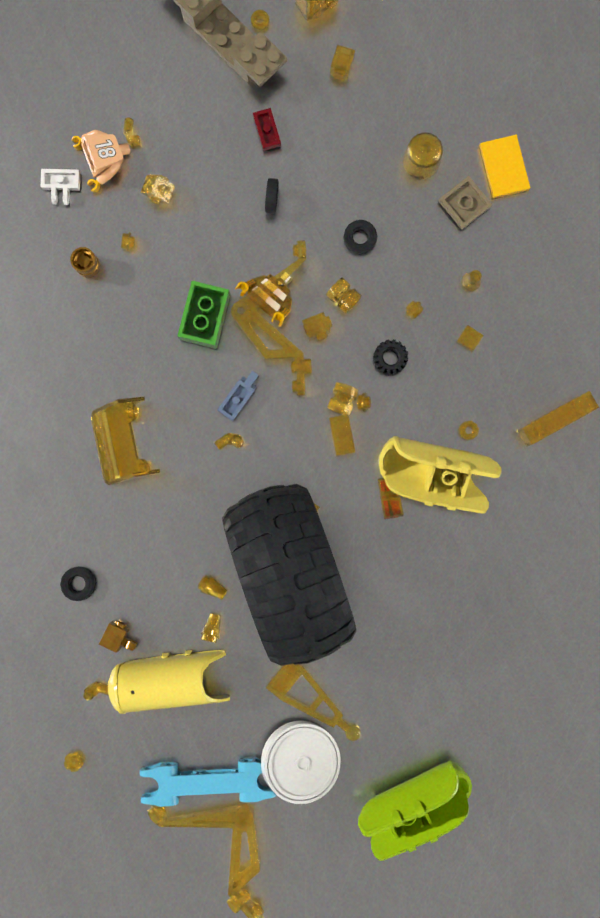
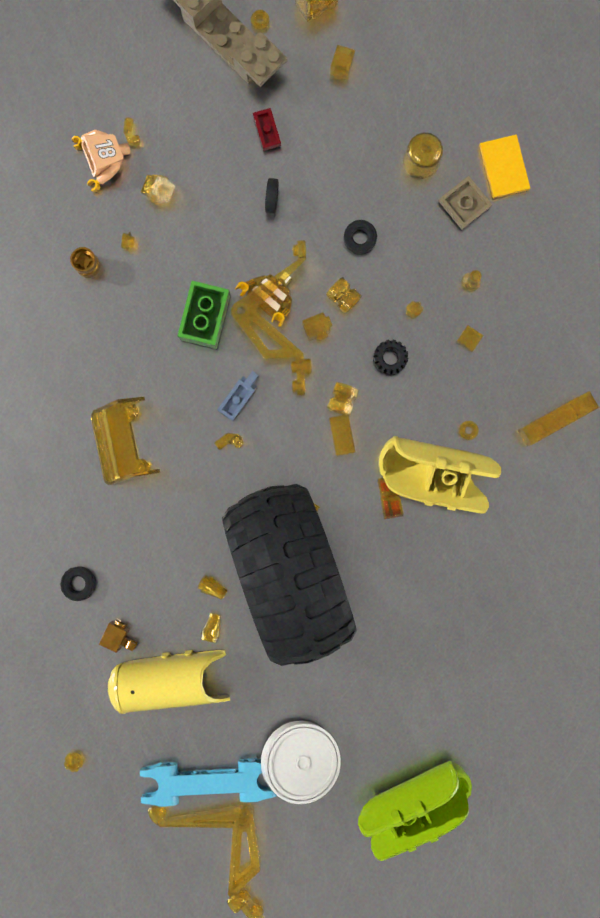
(60, 180): white hinge -> none
(94, 689): clear yellow arm -> none
(285, 679): clear yellow plate -> none
(363, 402): clear yellow plate -> none

